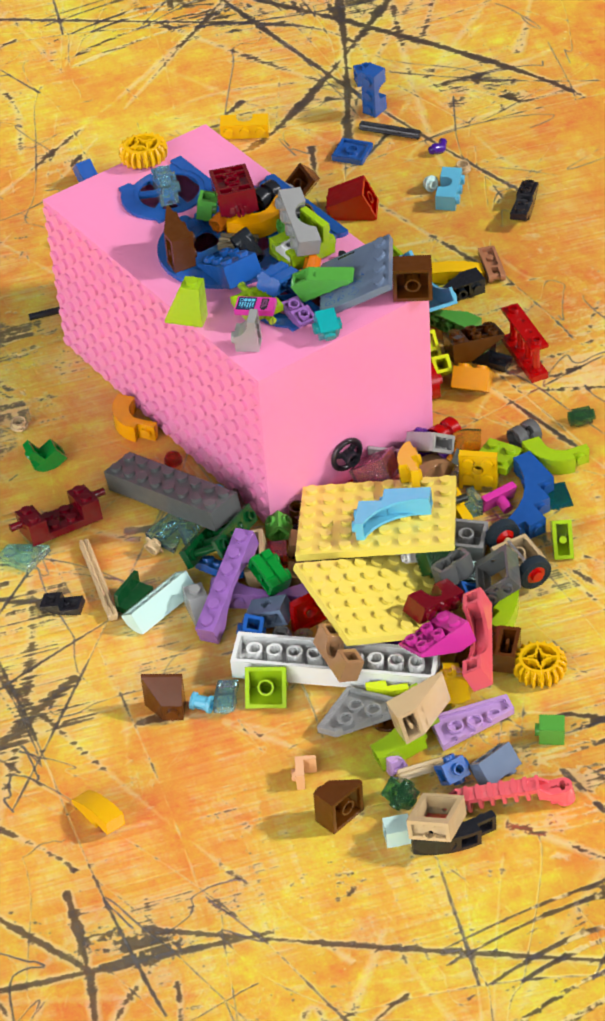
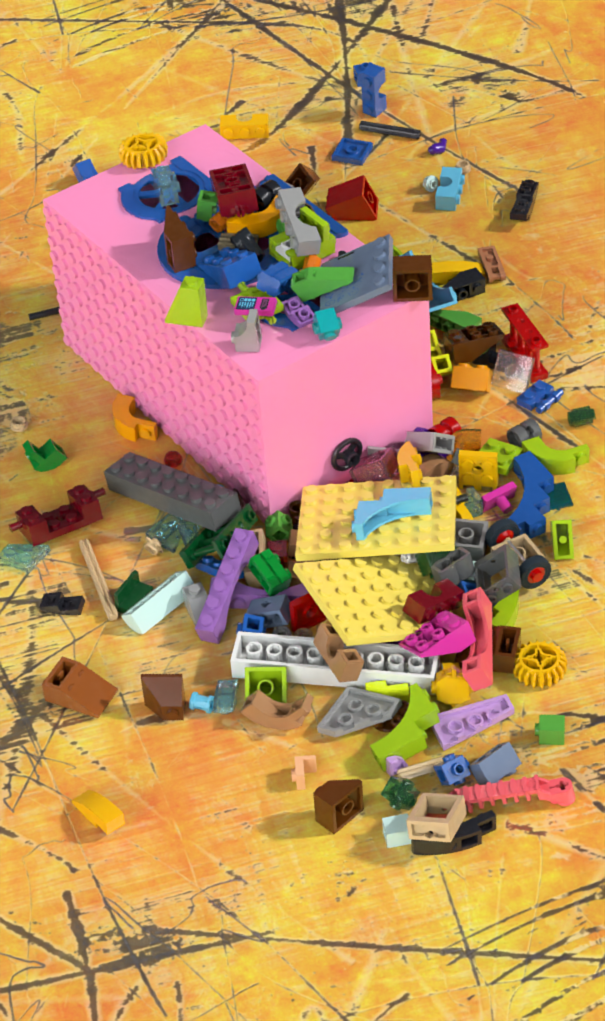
(78, 688): none -> dark orange slope
(275, 714): none -> medium nougat arch
(419, 707): tan slope -> none
(512, 371): none -> clear tile
(536, 396): none -> blue plate

